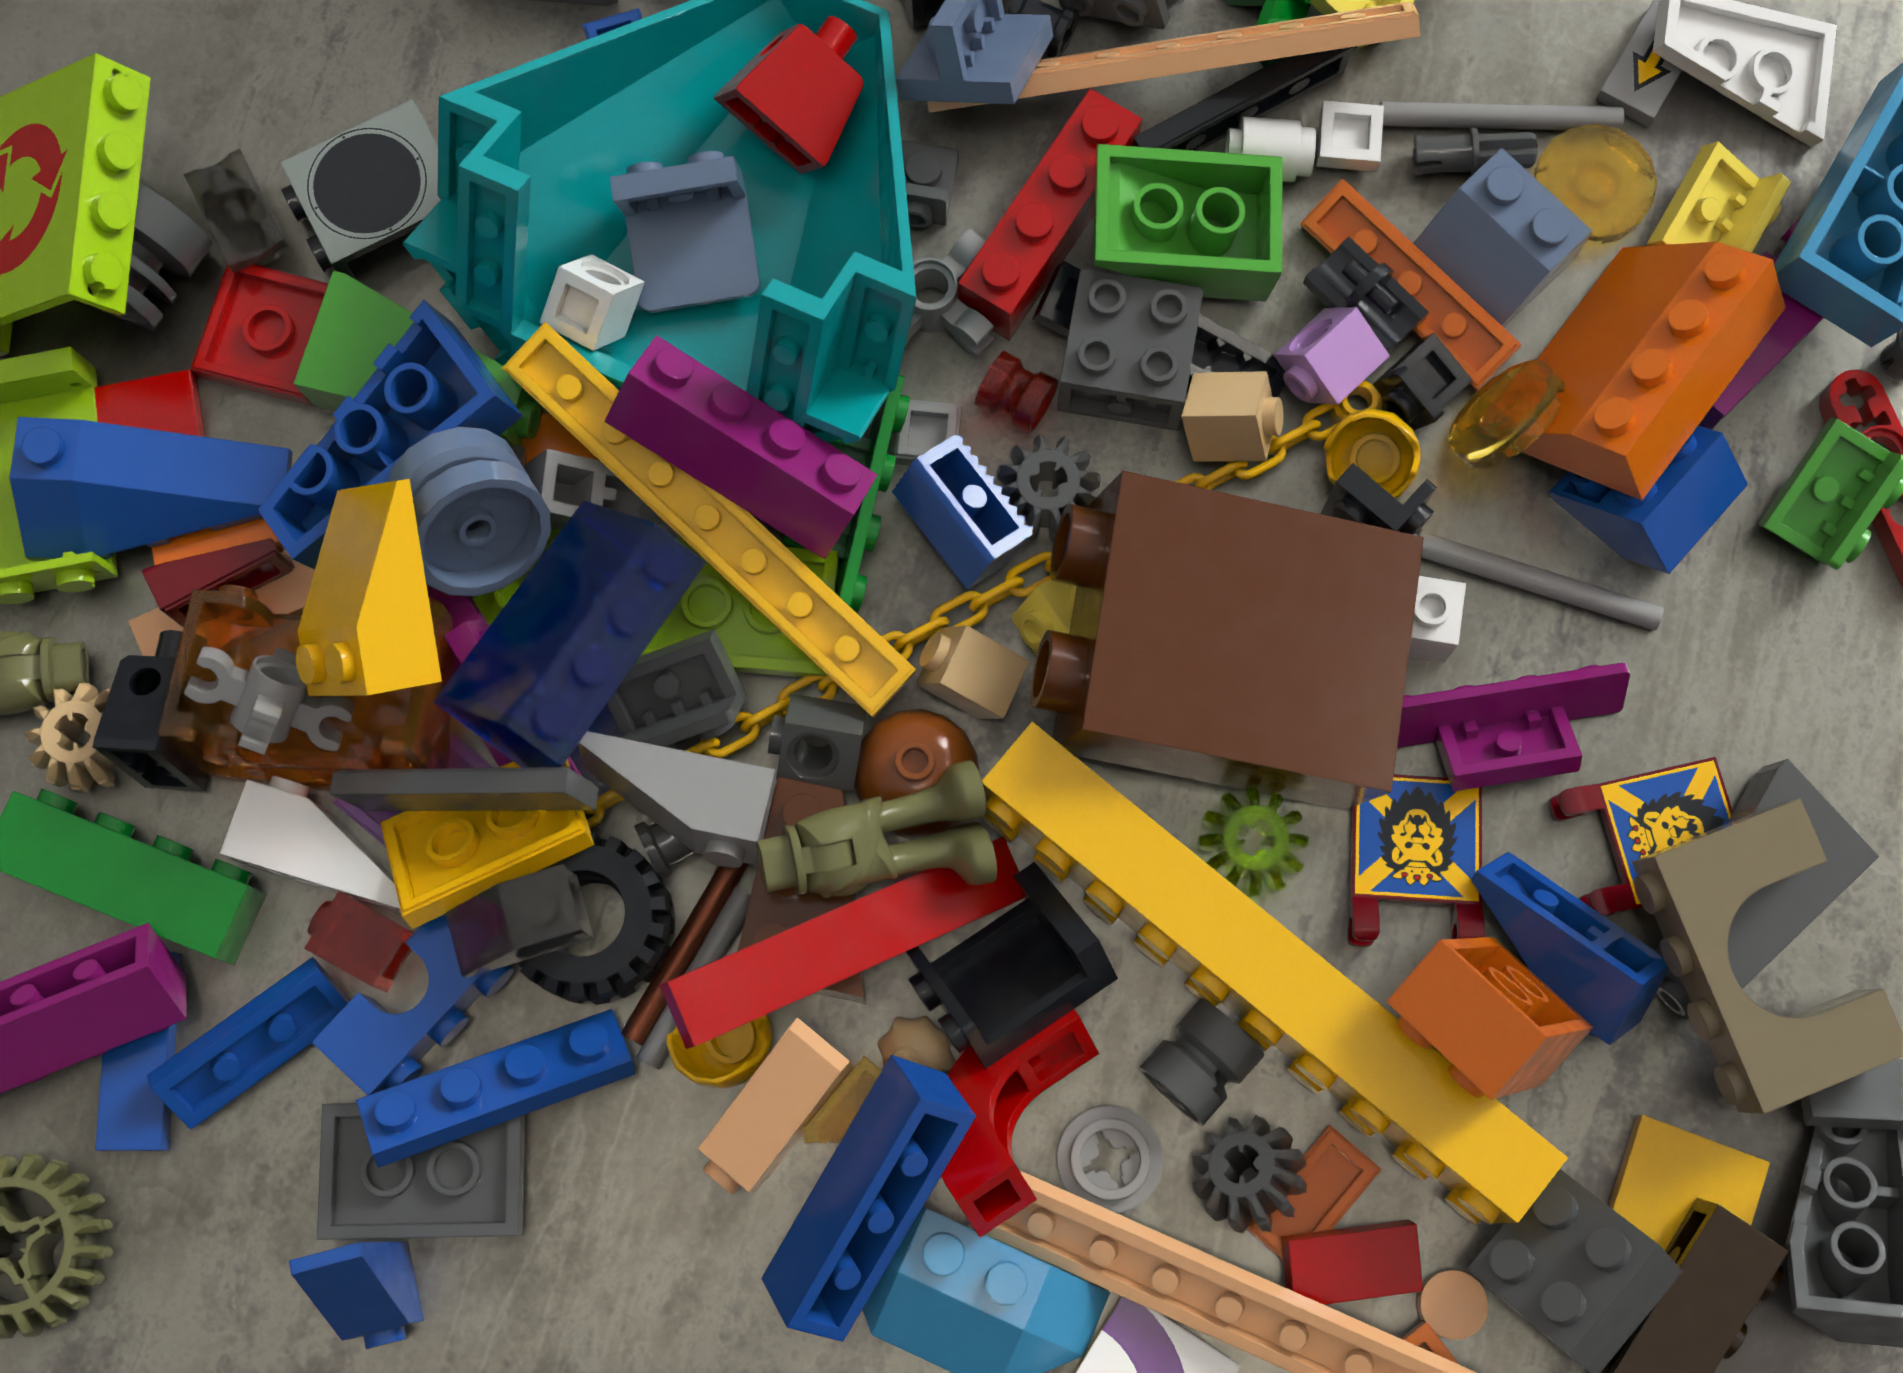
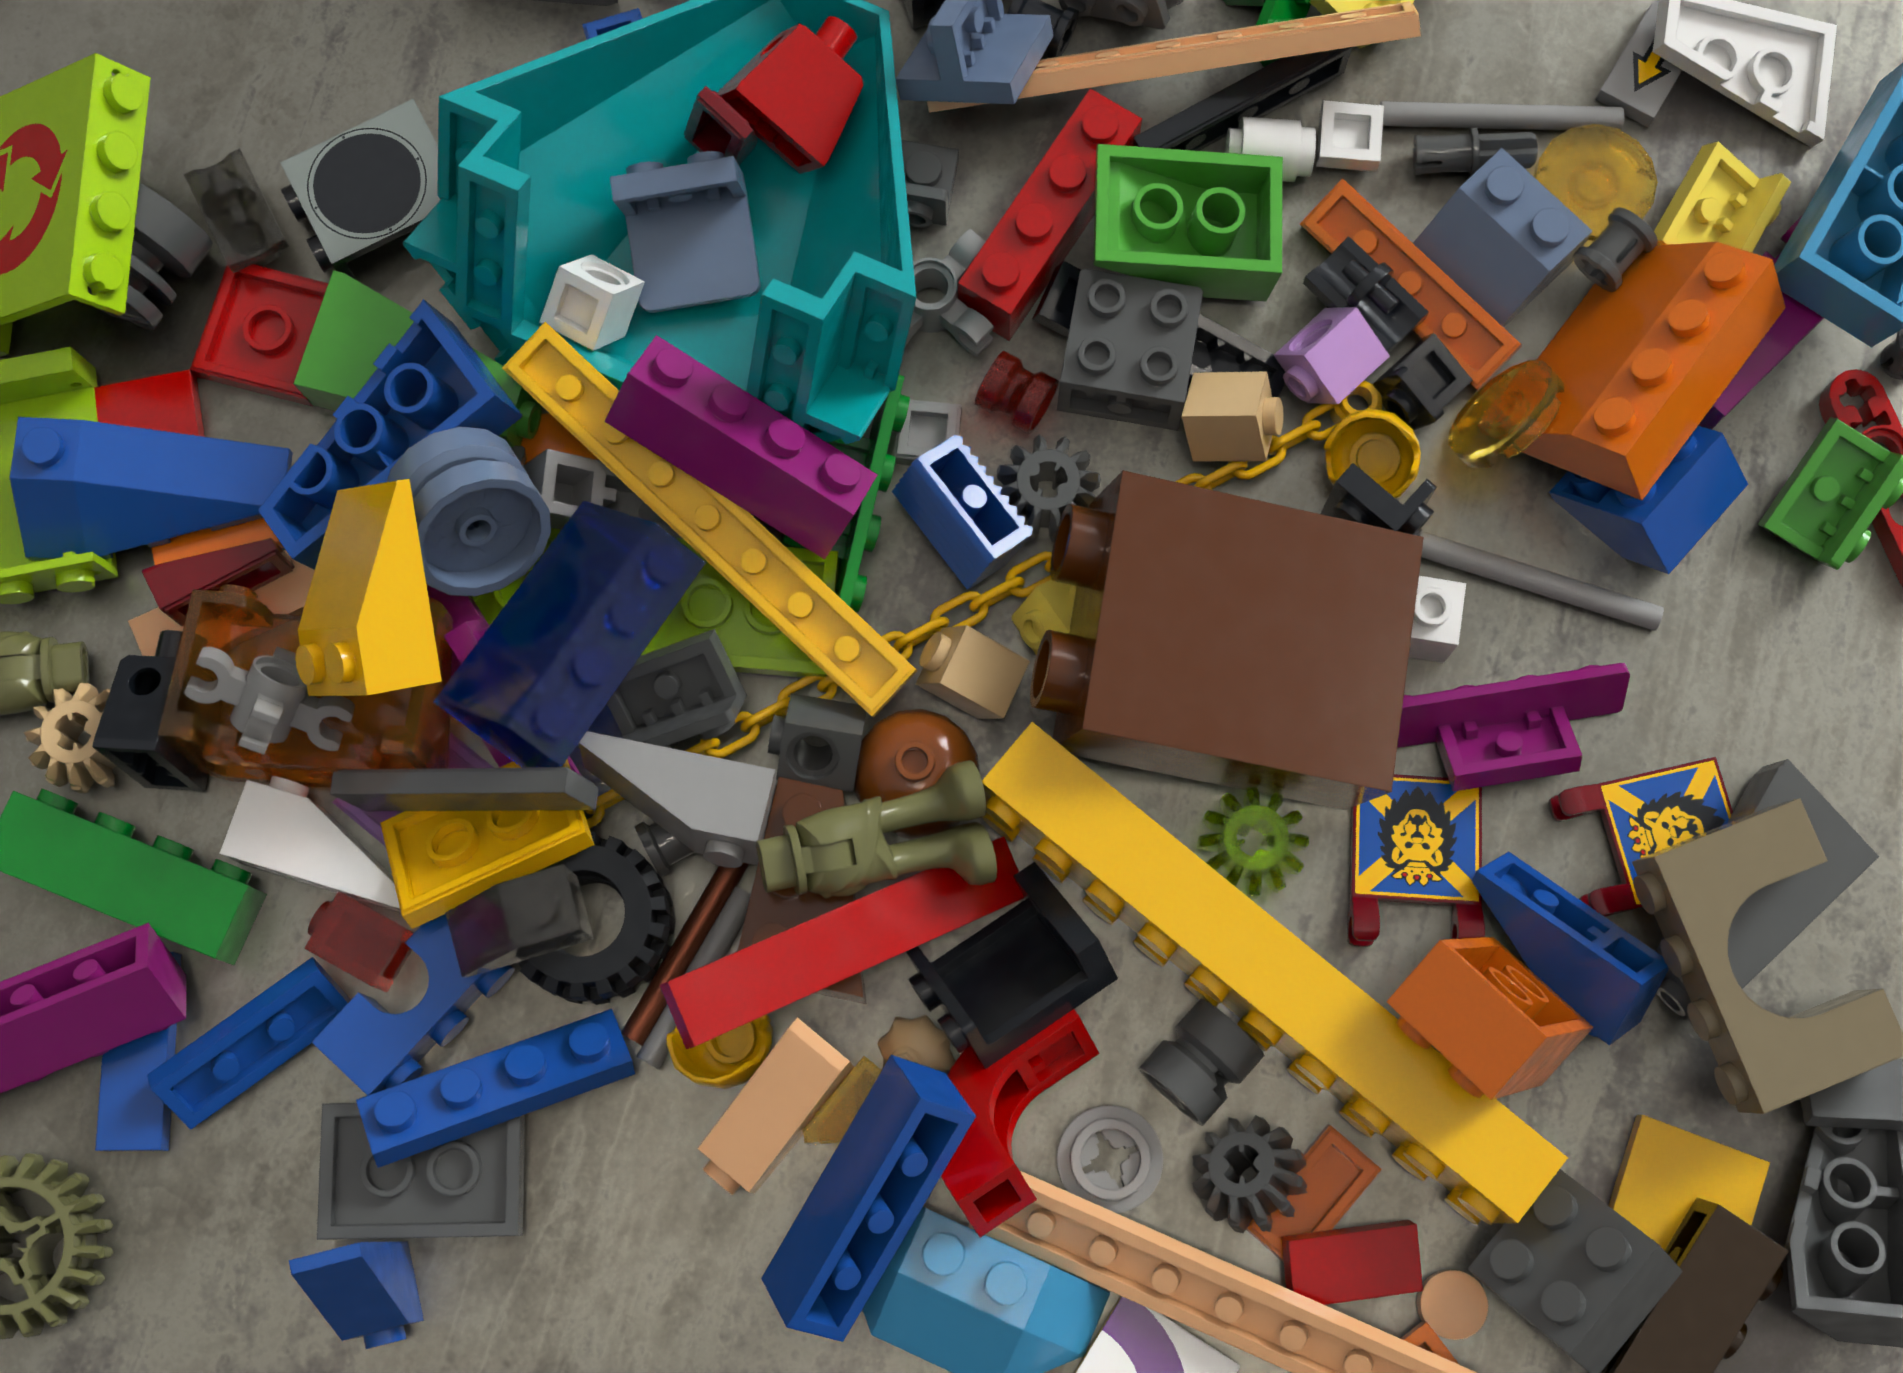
(719, 127): none -> slope
(1615, 249): none -> dark grey bush

